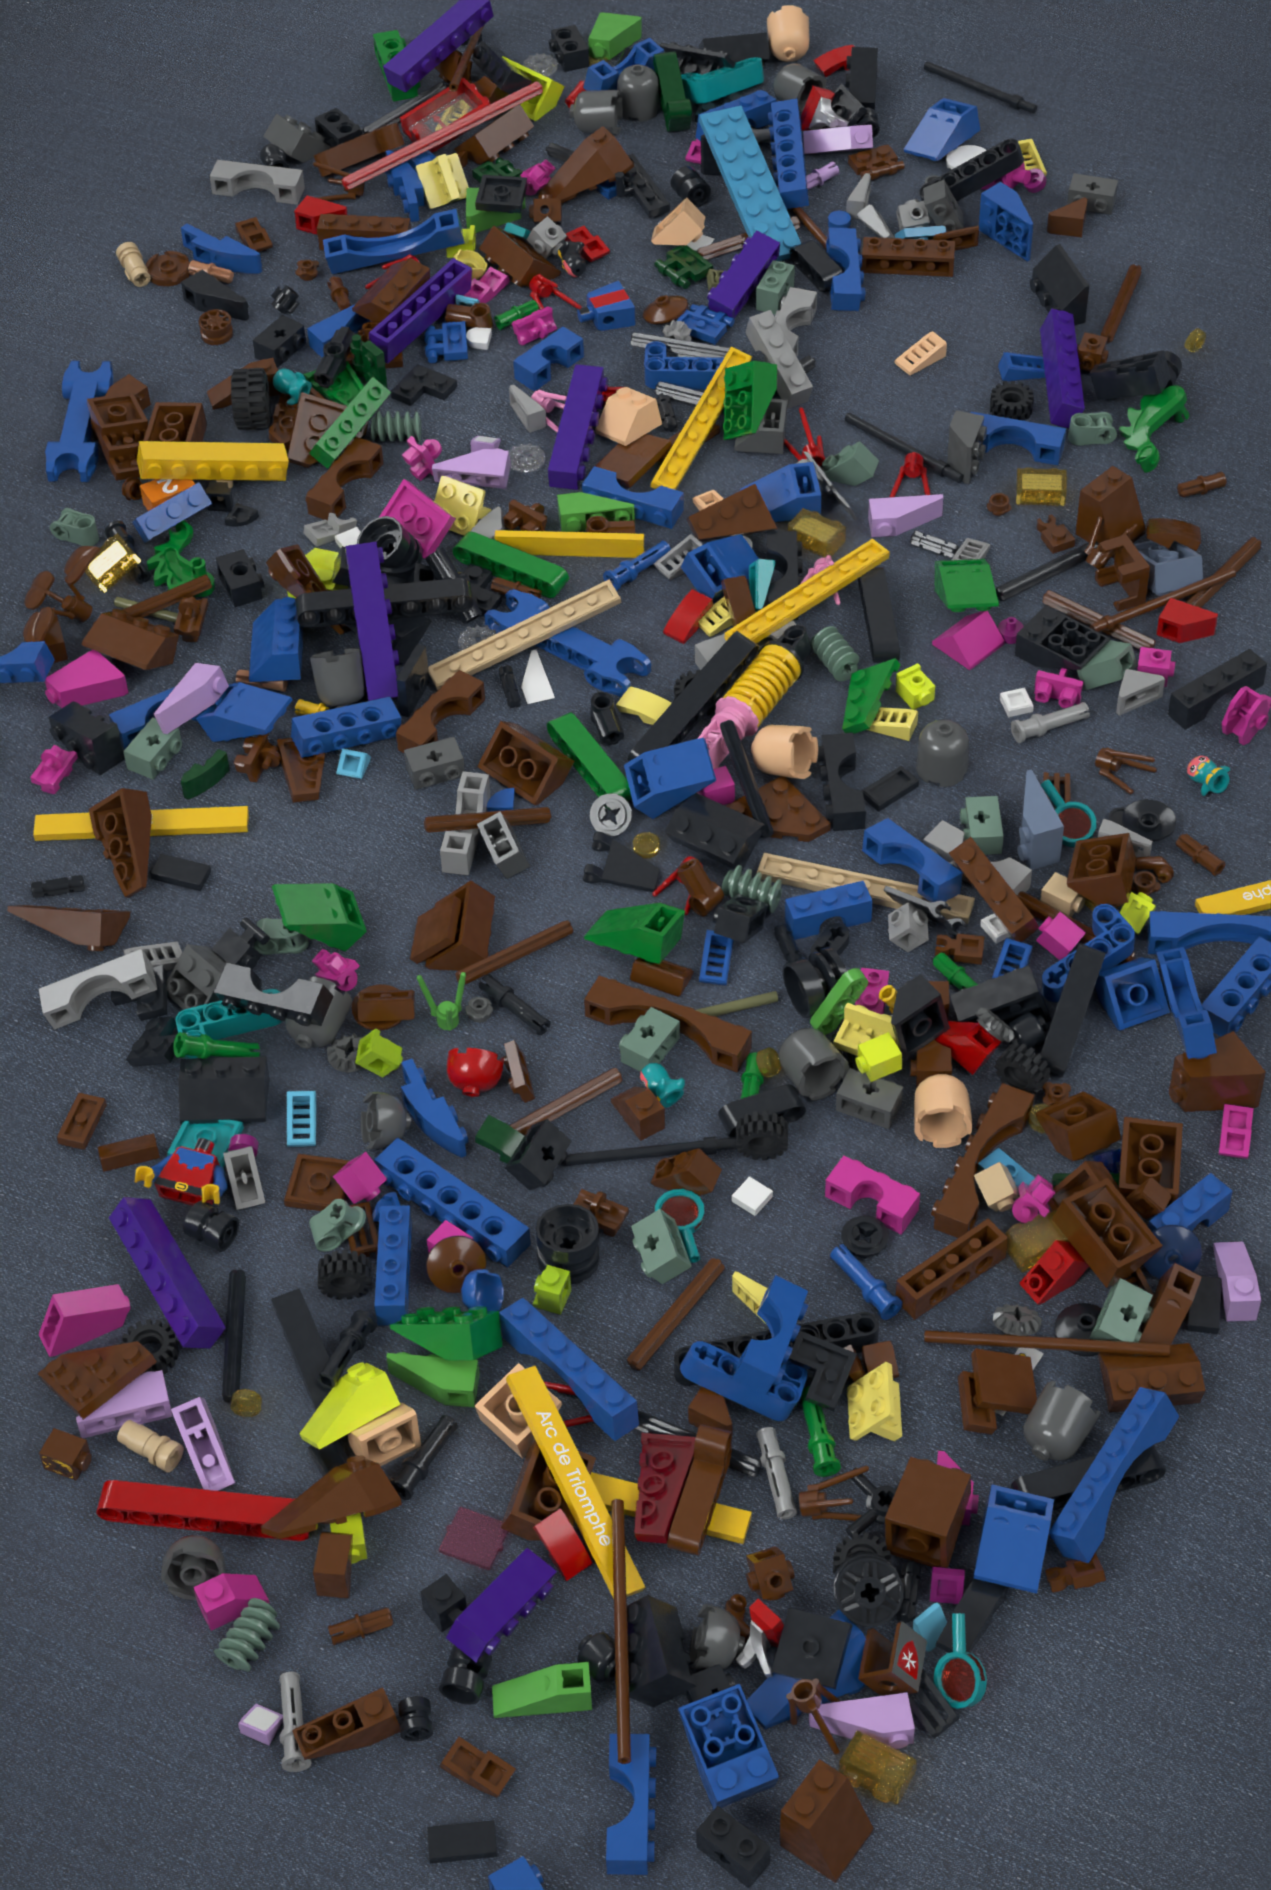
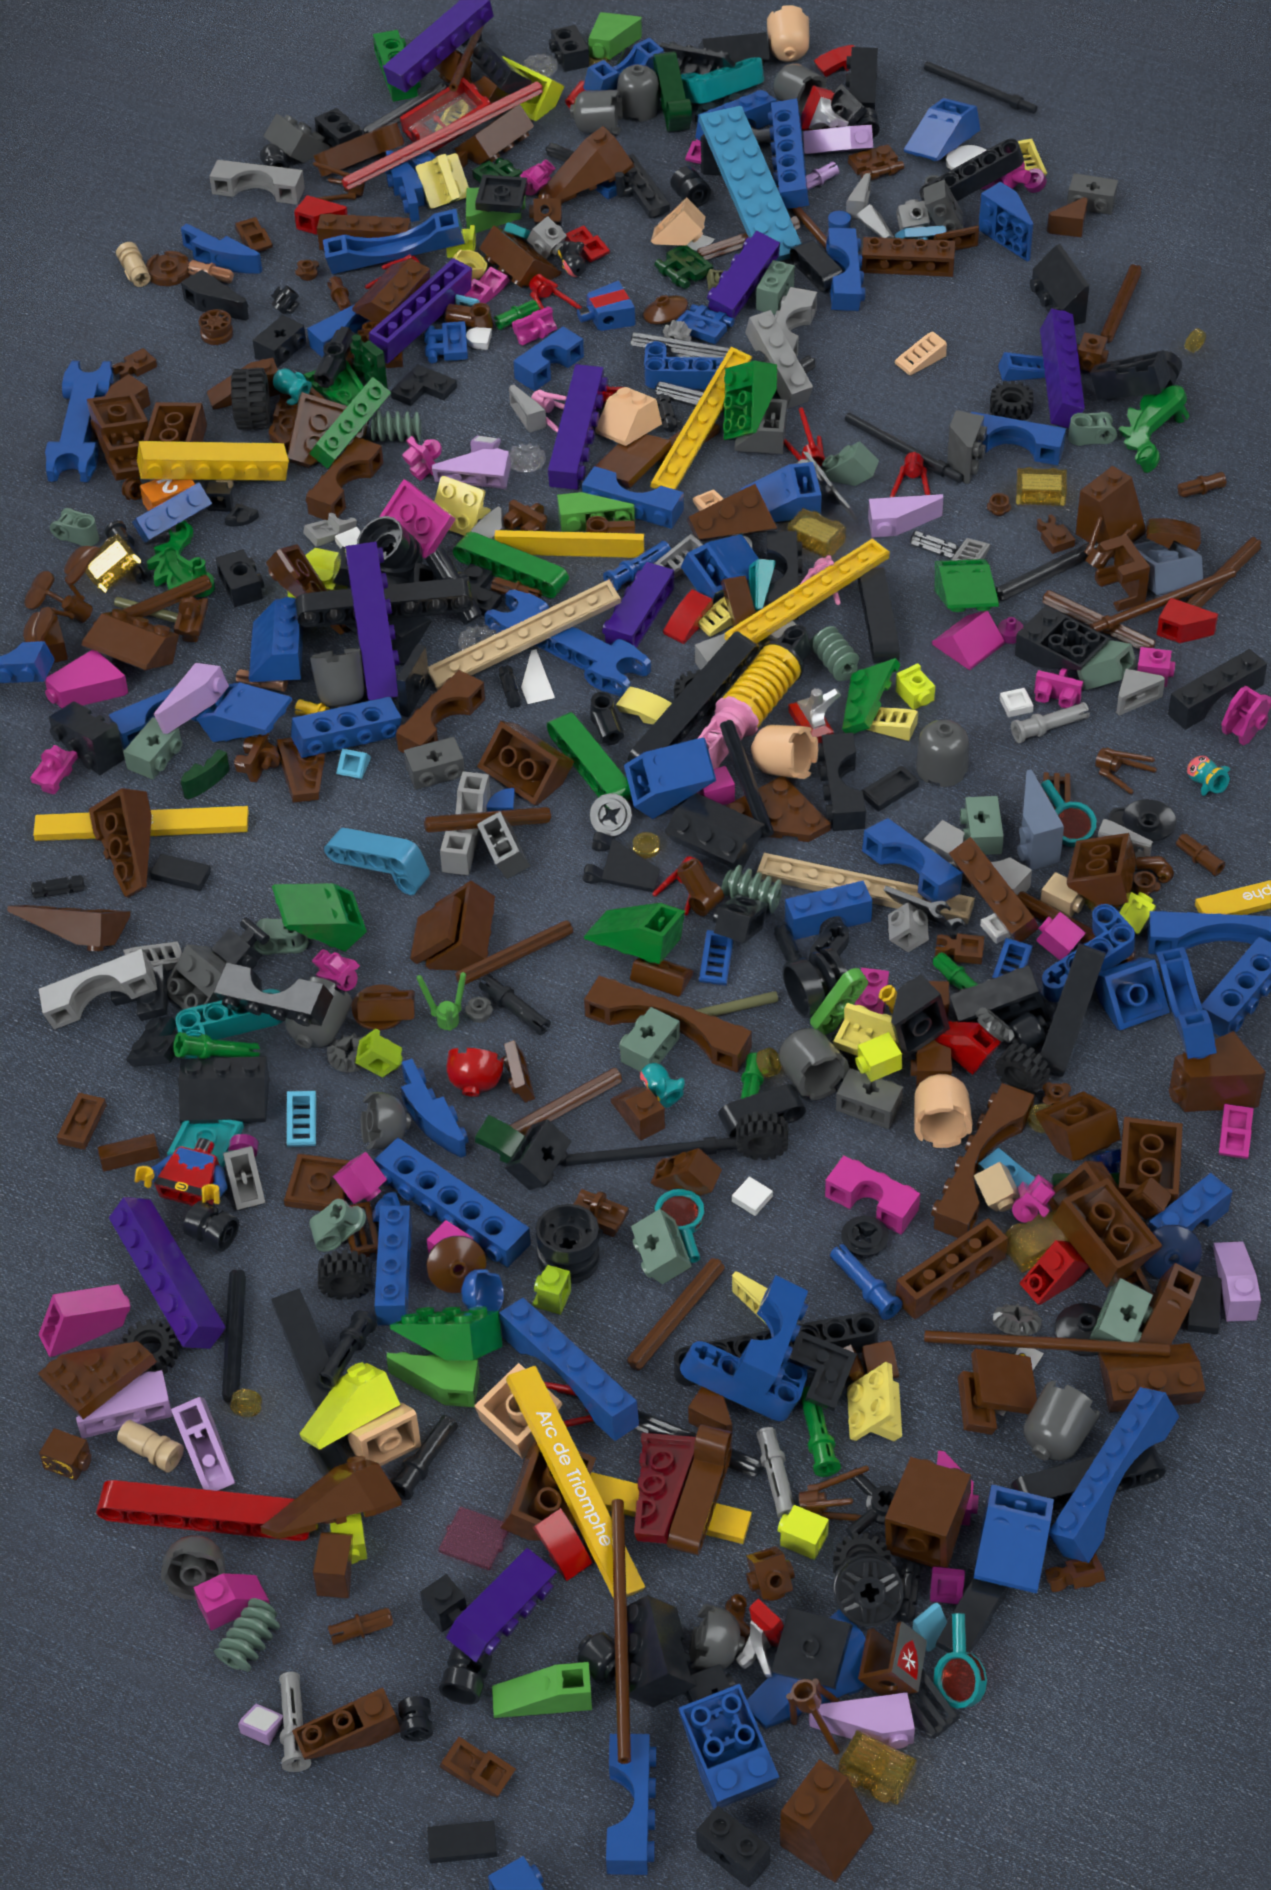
(136, 363): none -> reddish brown plate
(380, 853): none -> dark azure beam
(640, 605): none -> dark purple brick
(803, 1531): none -> neon yellow brick
(811, 712): none -> flat silver piece

